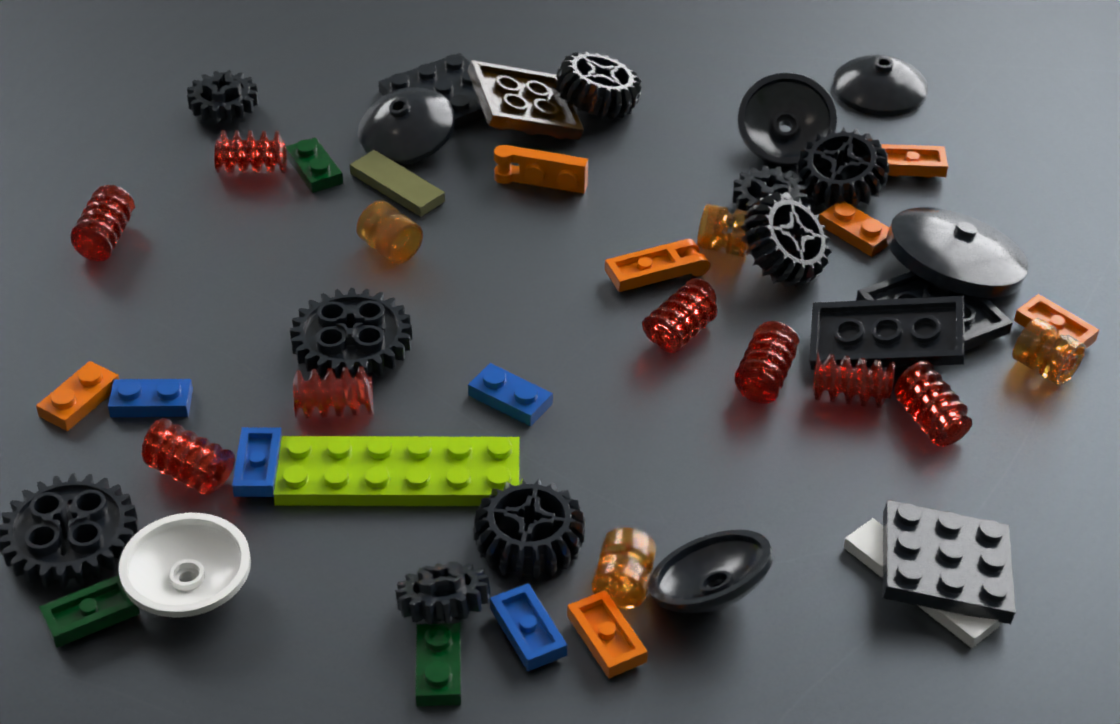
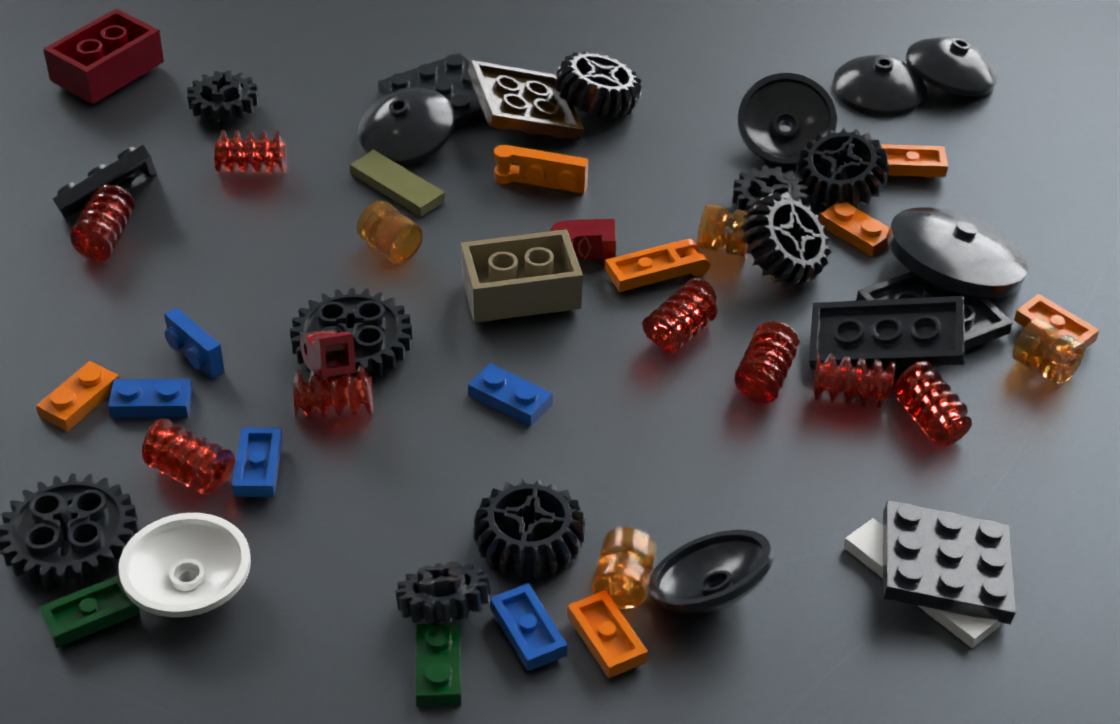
(104, 55): none -> dark red brick
(121, 173): none -> black wing
(194, 343): none -> blue plate
(314, 165): dark green plate -> none
(328, 352): none -> dark red leg
(393, 470): lime plate -> none
(521, 275): none -> dark tan brick
(591, 237): none -> dark red leg
(952, 66): none -> black dish

